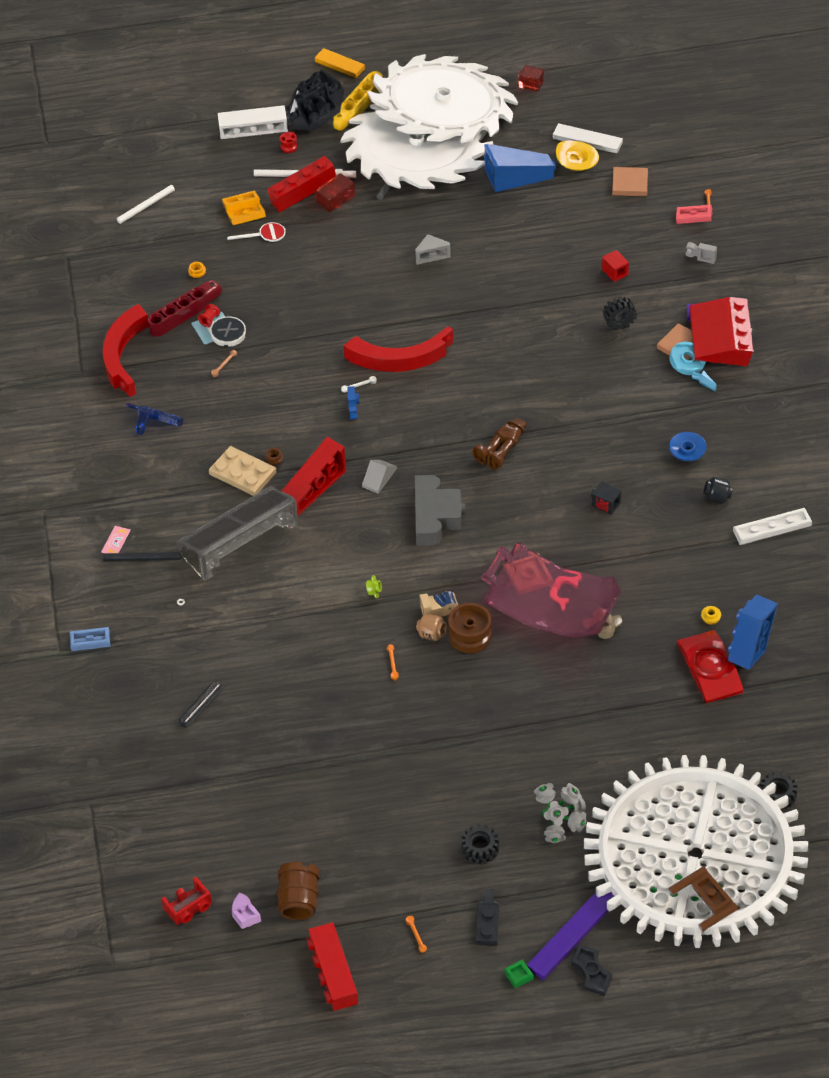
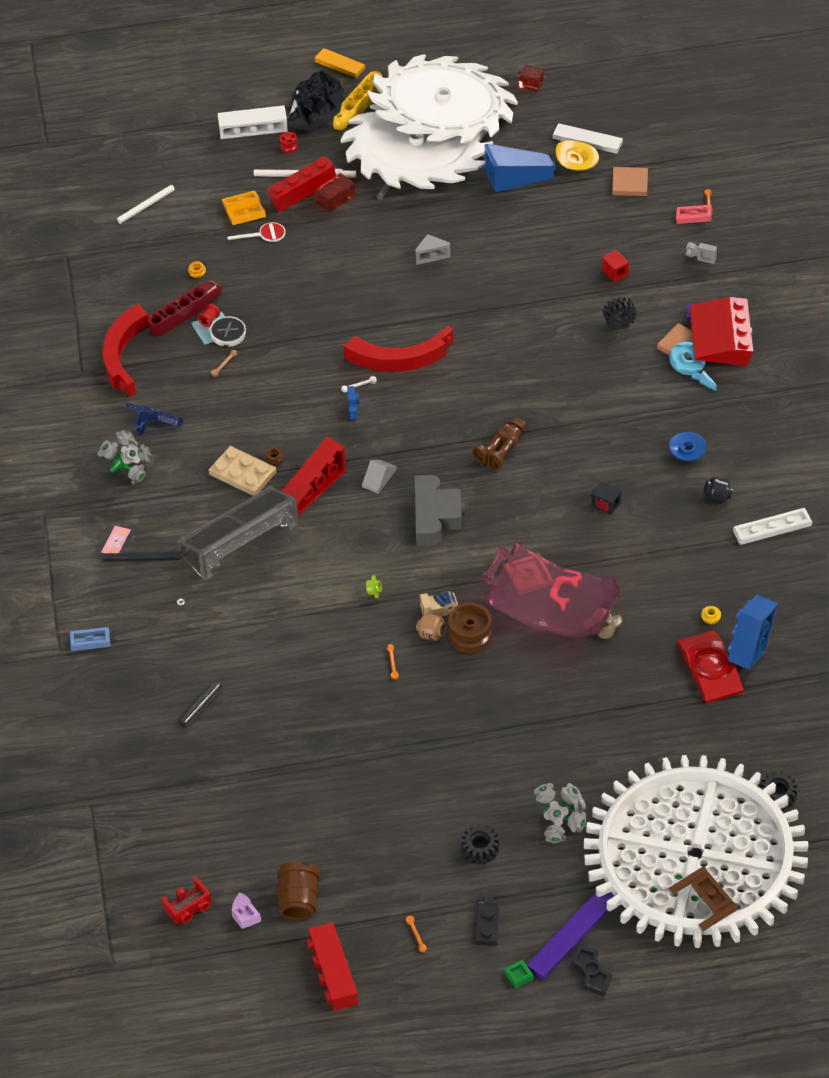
(127, 455): none -> light grey plant

